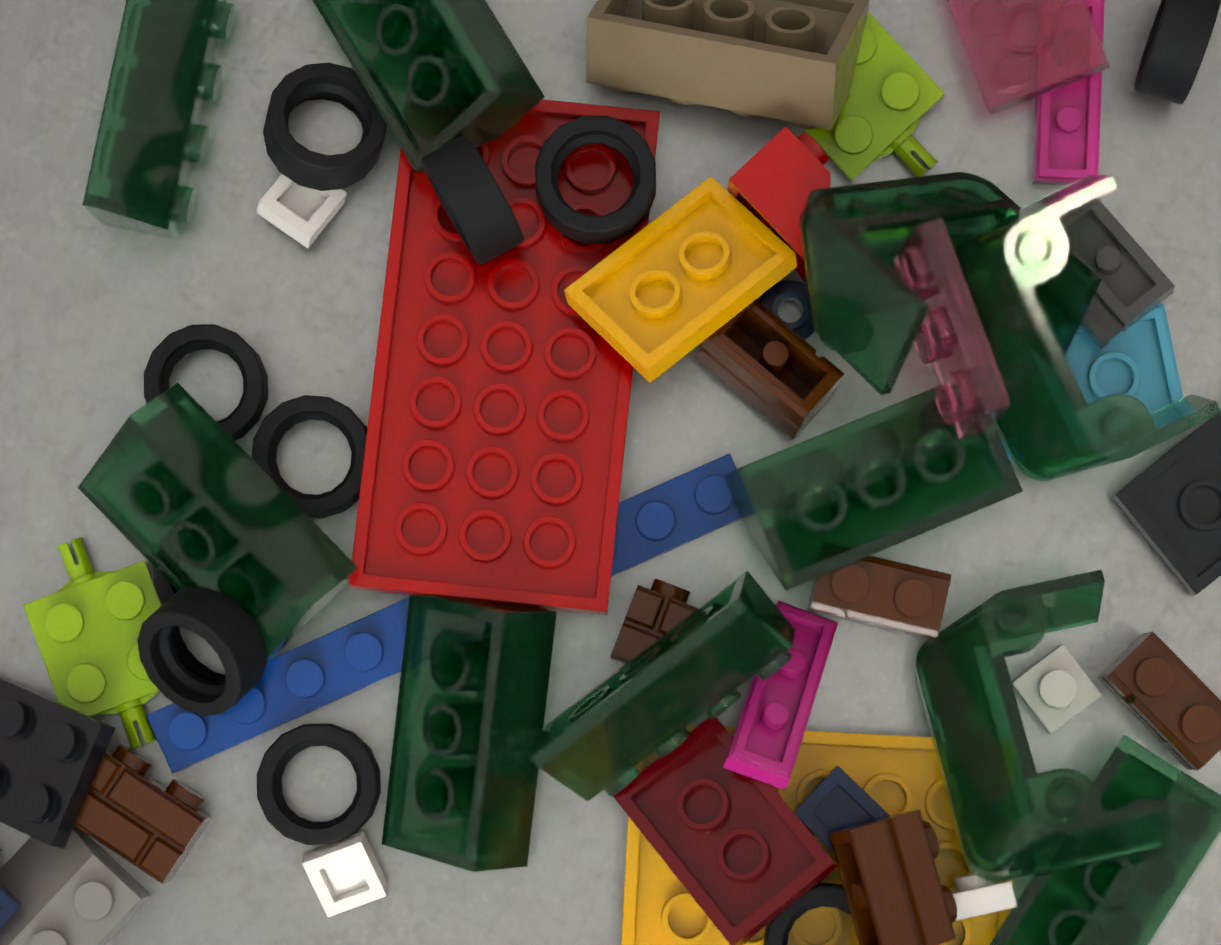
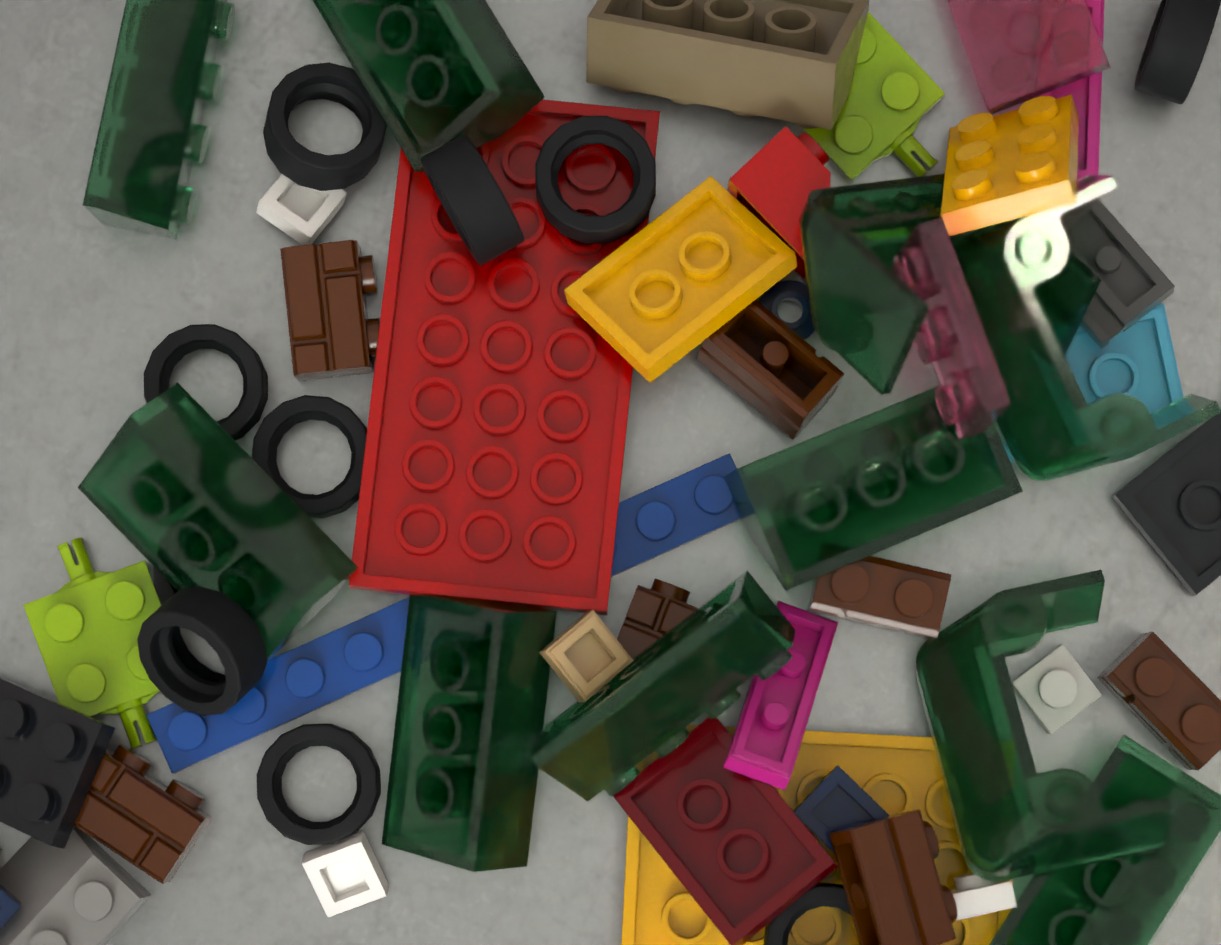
(329, 309): none -> reddish brown brick
(586, 656): none -> tan tile
(1011, 164): none -> yellow plate

